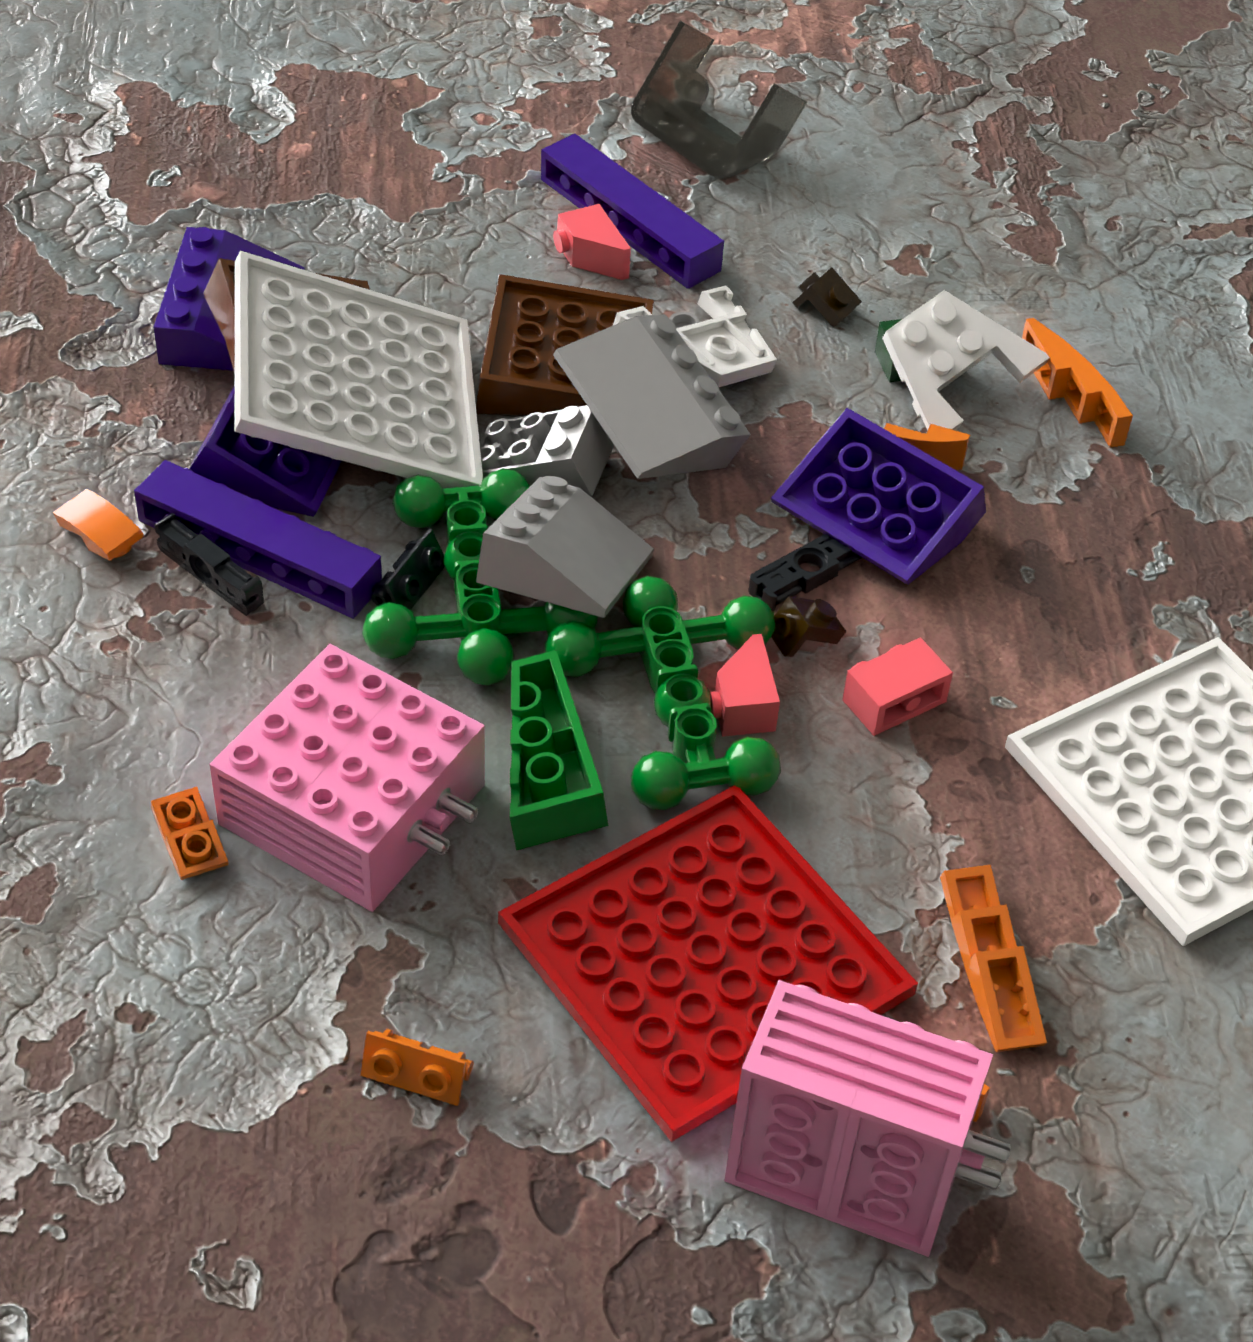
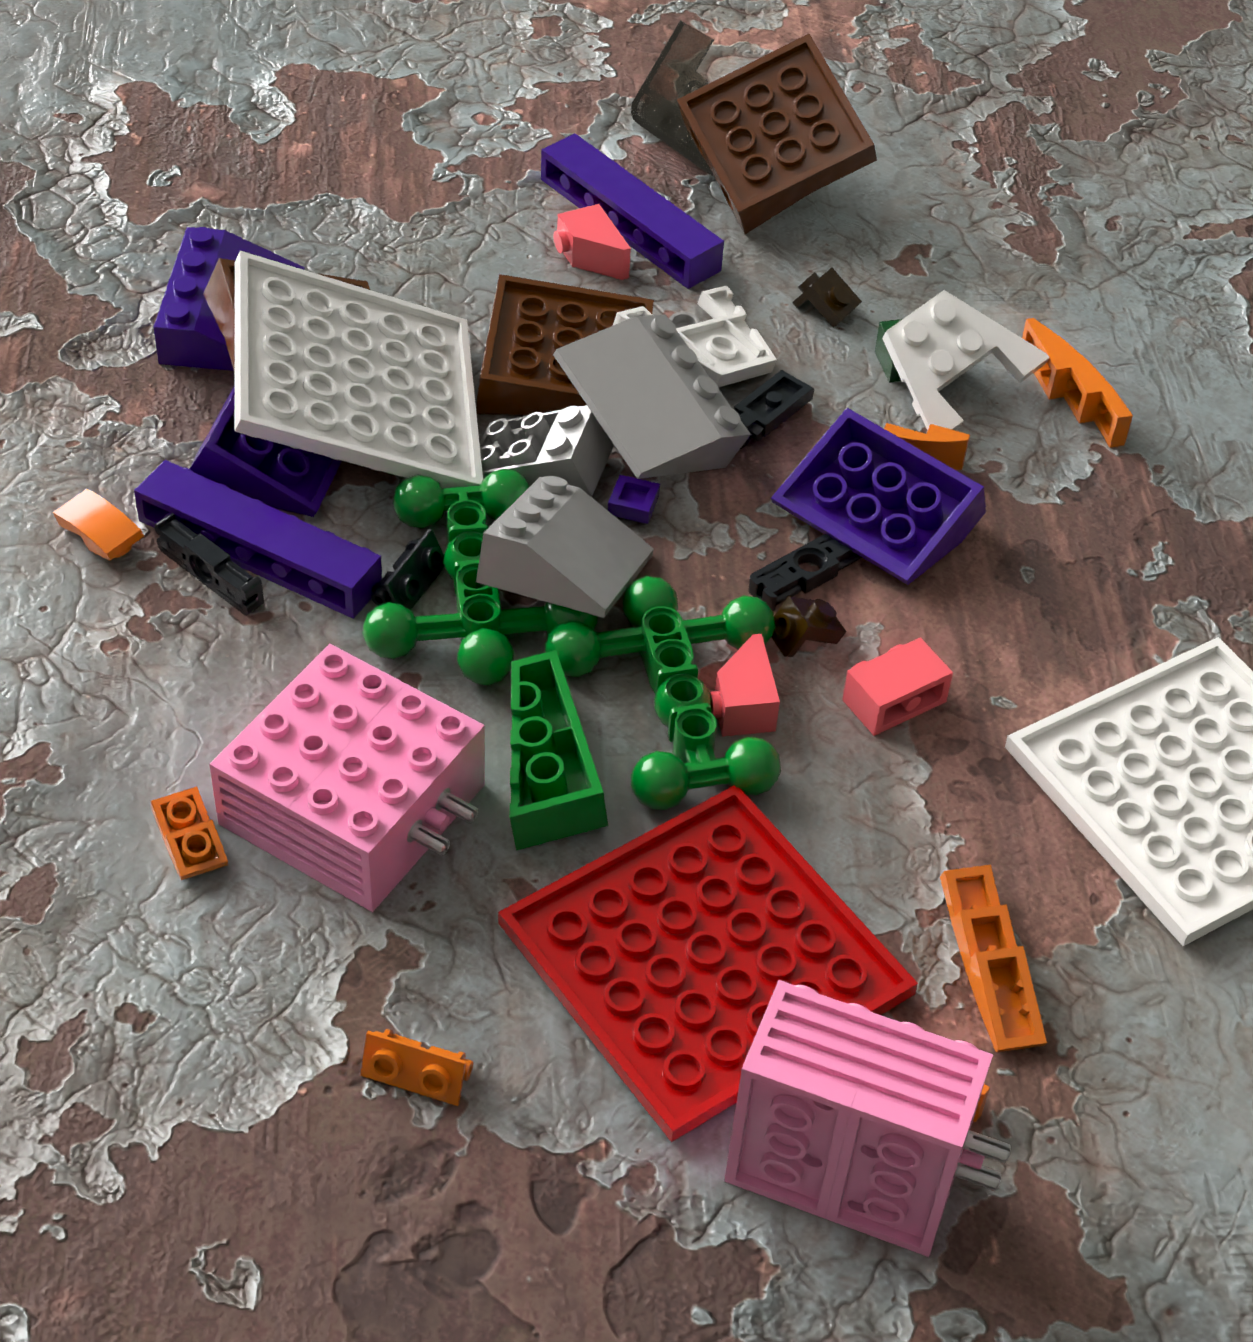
(633, 499): none -> dark purple plate
(772, 404): none -> black hinge
(776, 131): none -> reddish brown piece

